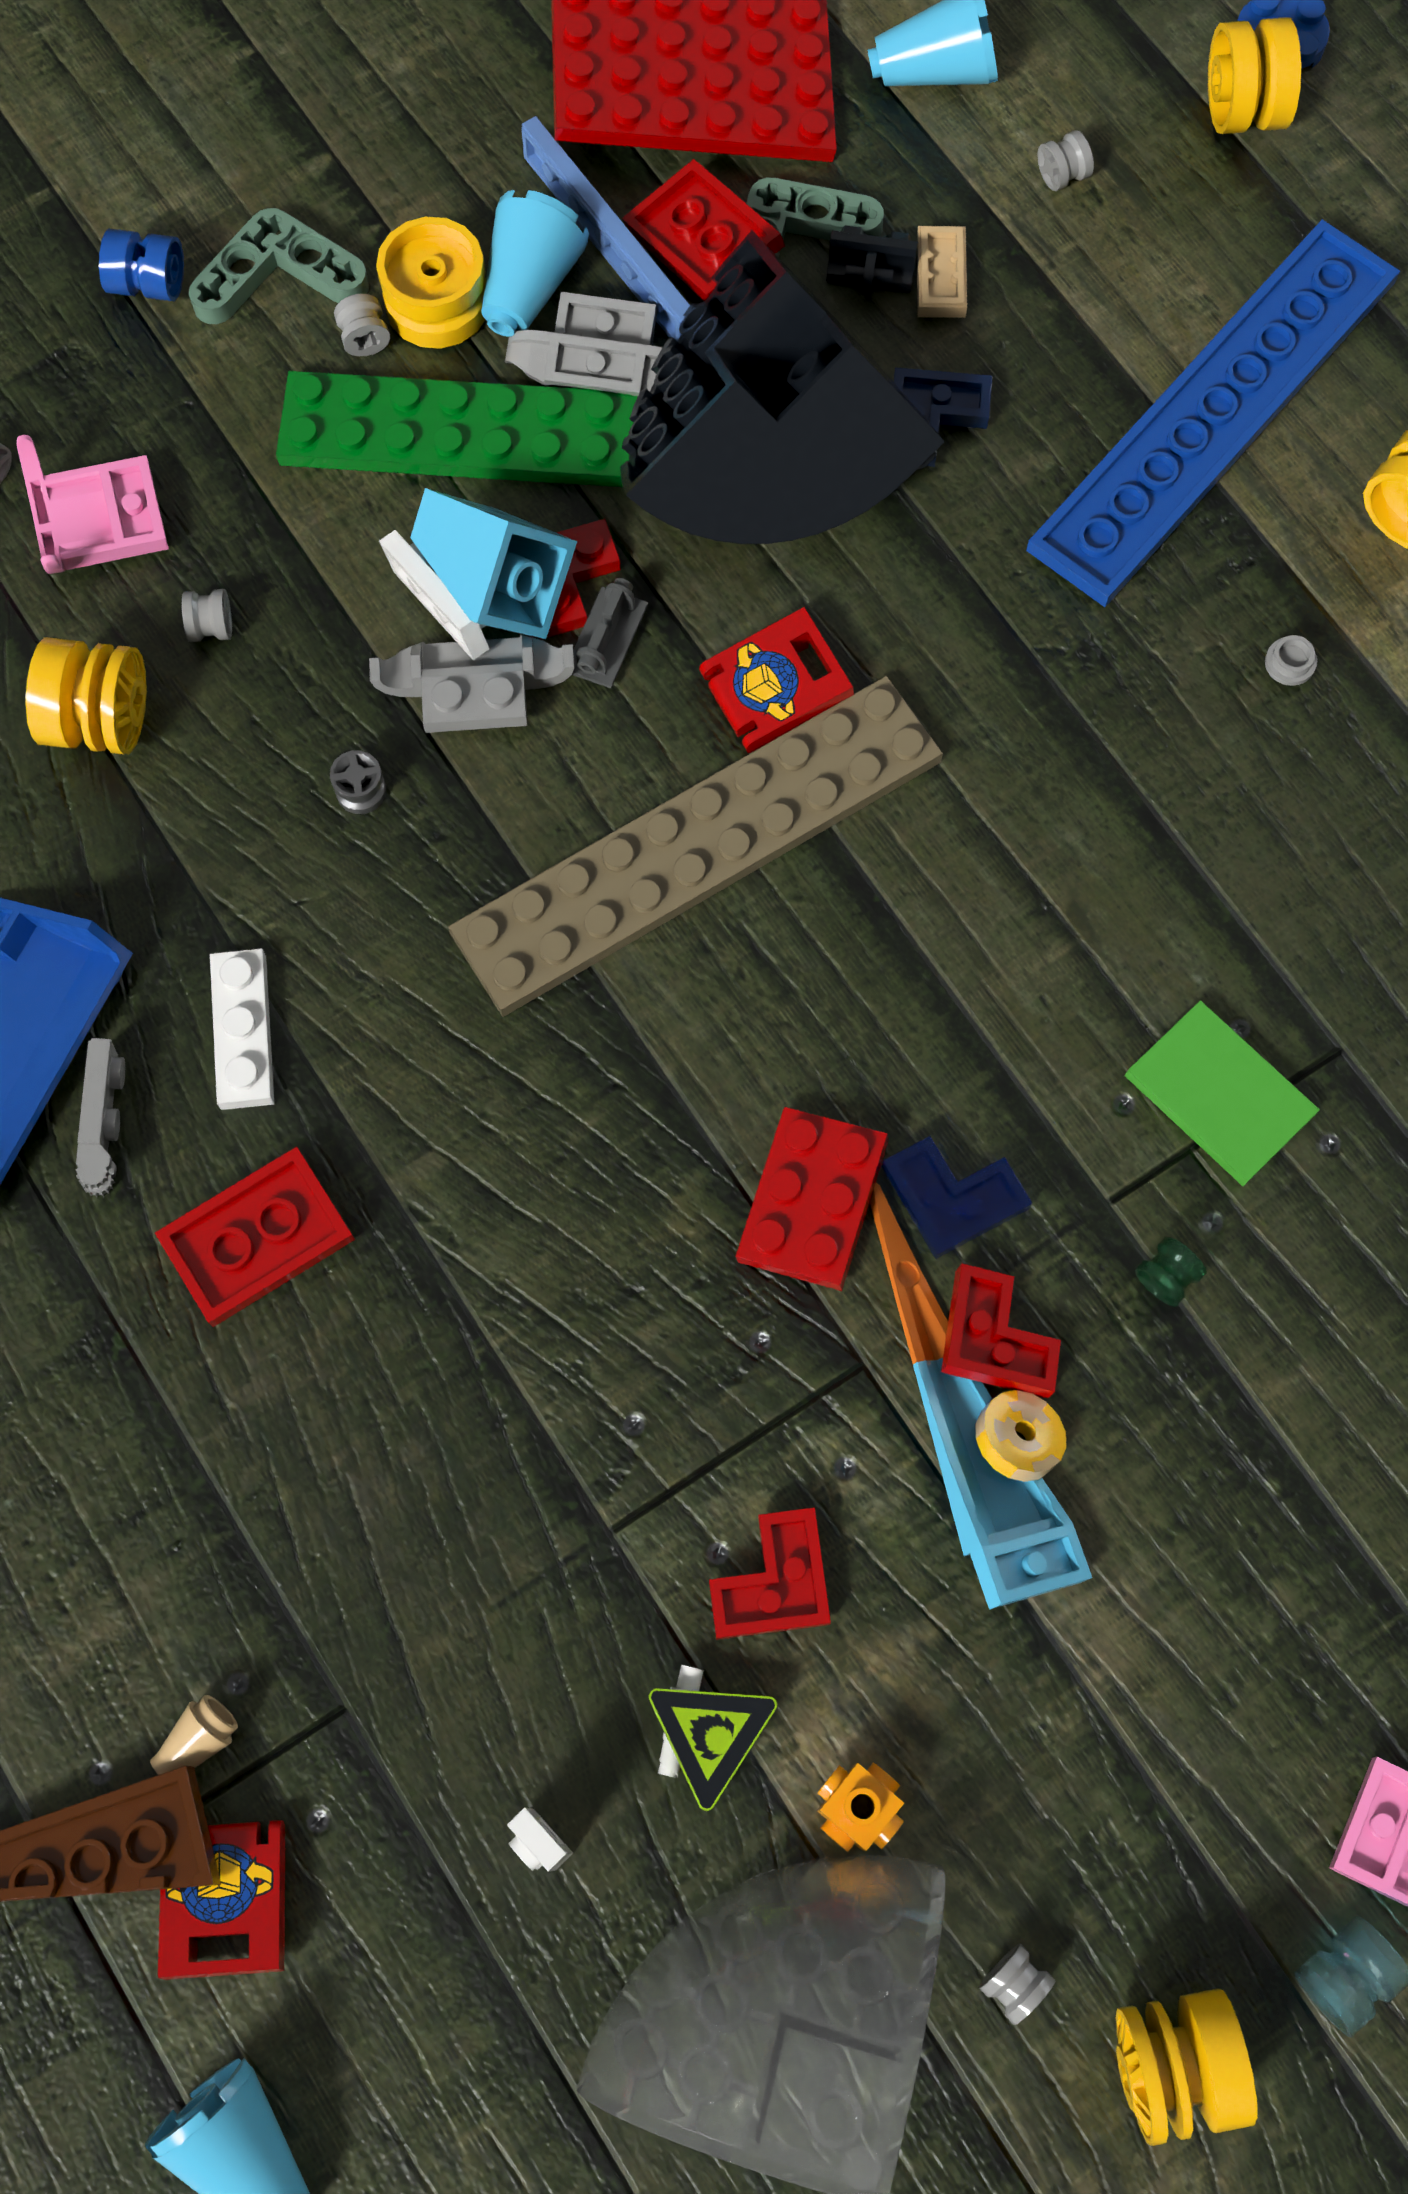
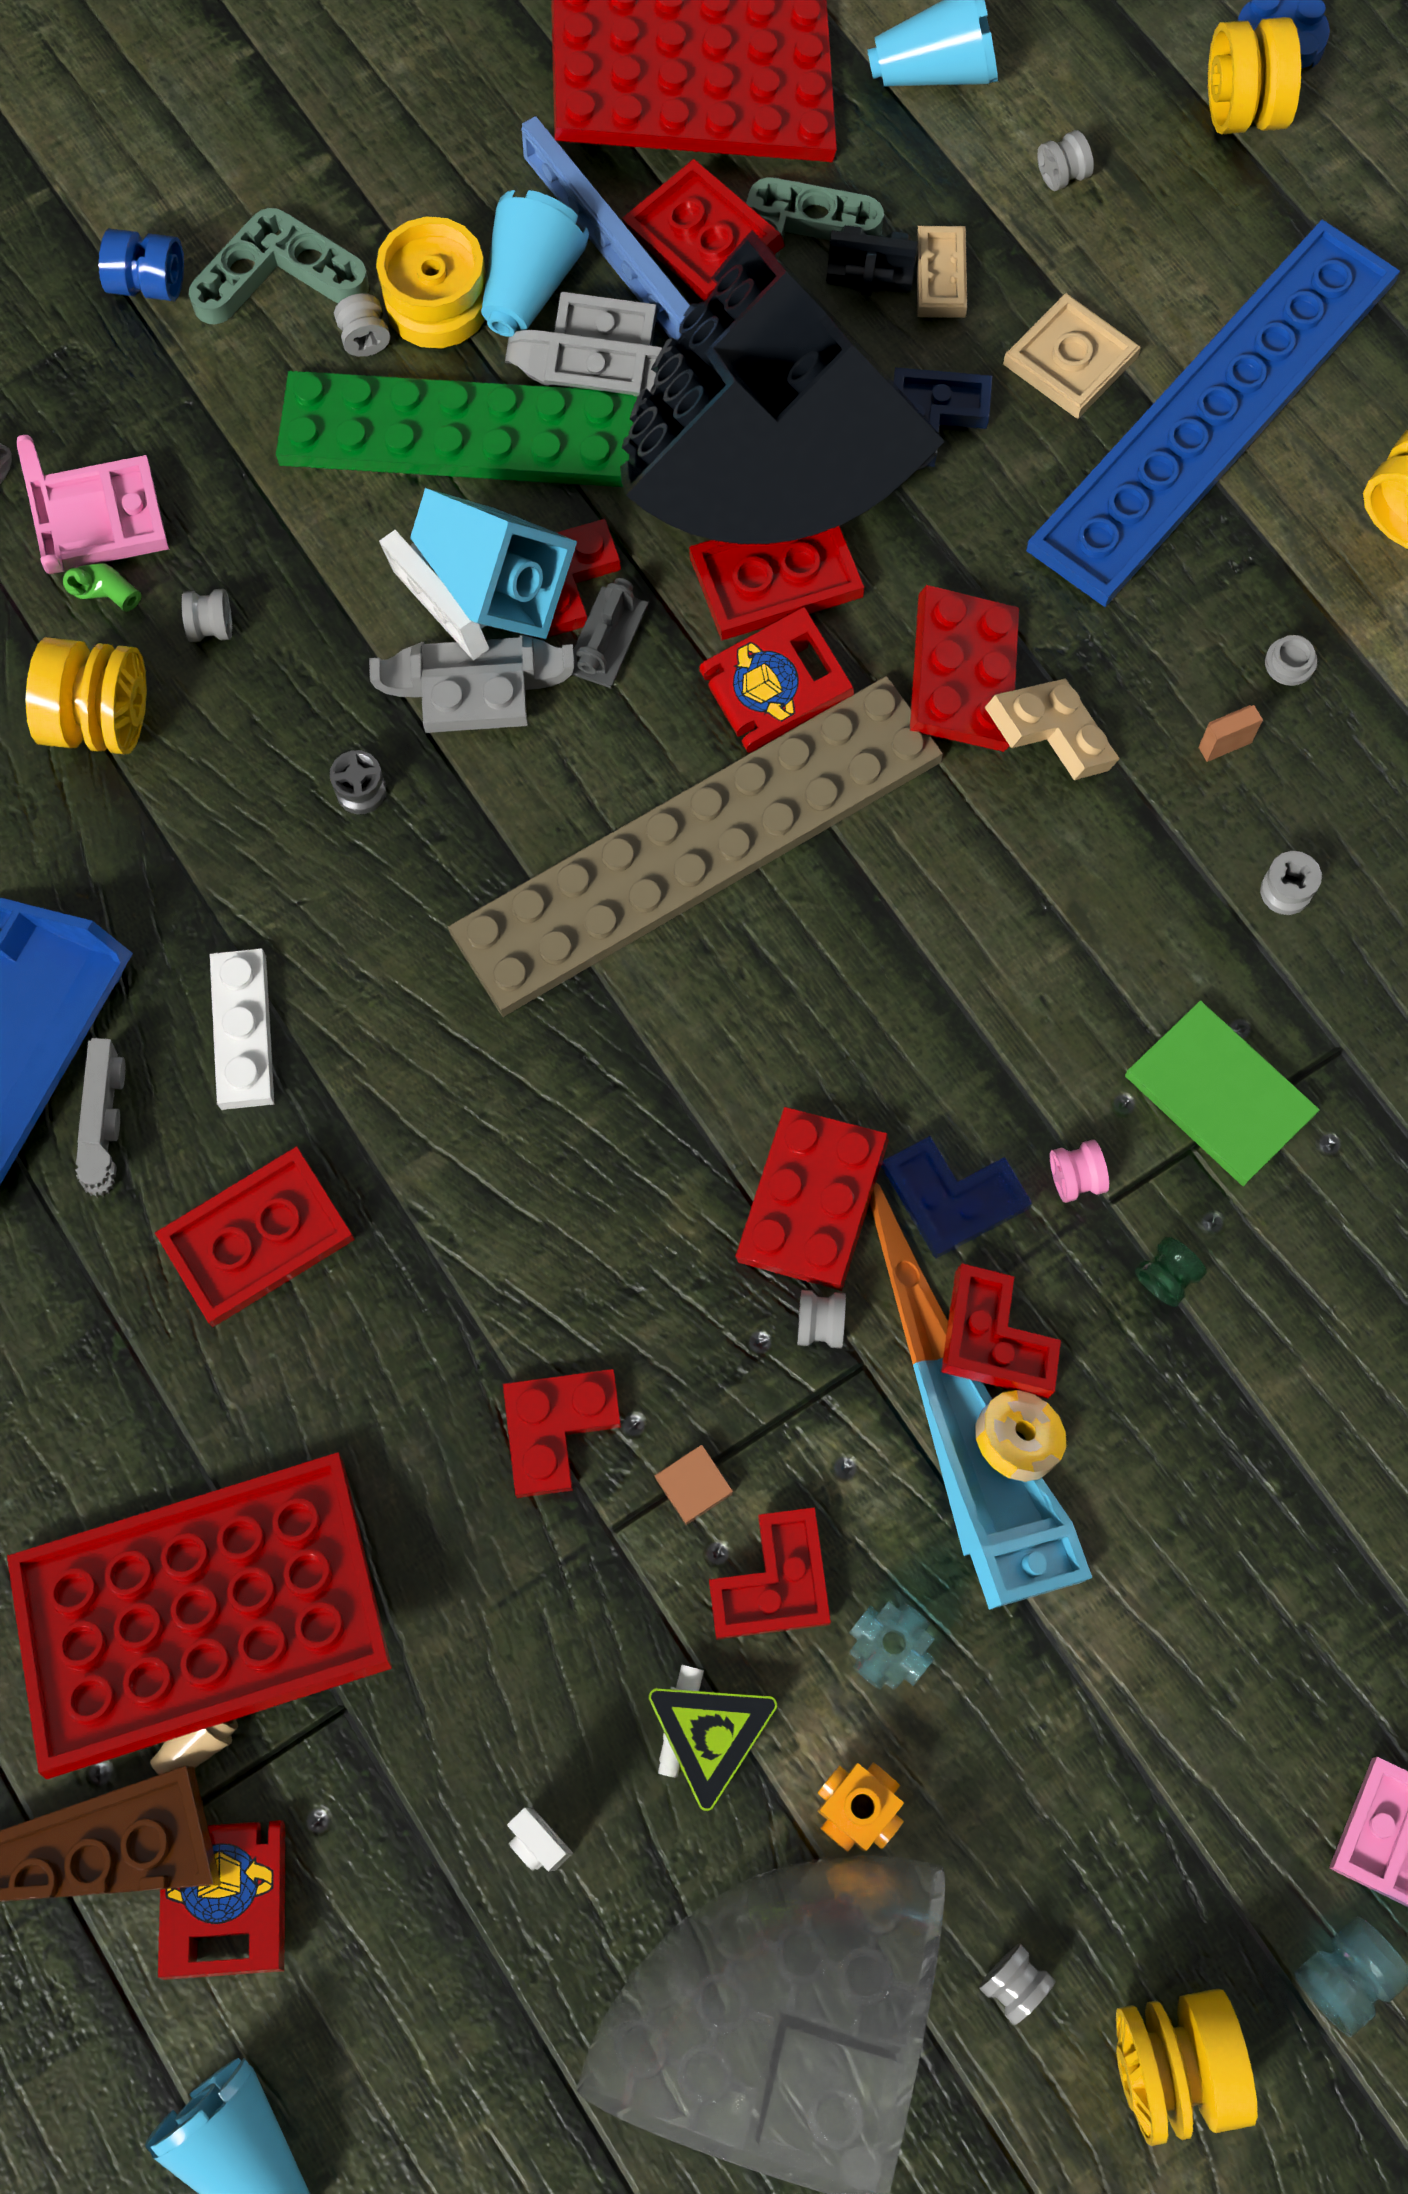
(99, 582): none -> bright green arm
(194, 1615): none -> red plate
(541, 1417): none -> red plate
(693, 1484): none -> nougat tile
(765, 582): none -> red plate
(821, 1319): none -> light grey wheel
(875, 1662): none -> clear light blue brick
(959, 665): none -> red plate
(1057, 715): none -> tan plate
(1071, 355): none -> tan tile
(1079, 1171): none -> bright pink wheel
(1230, 732): none -> nougat tile
(1284, 894): none -> light grey wheel

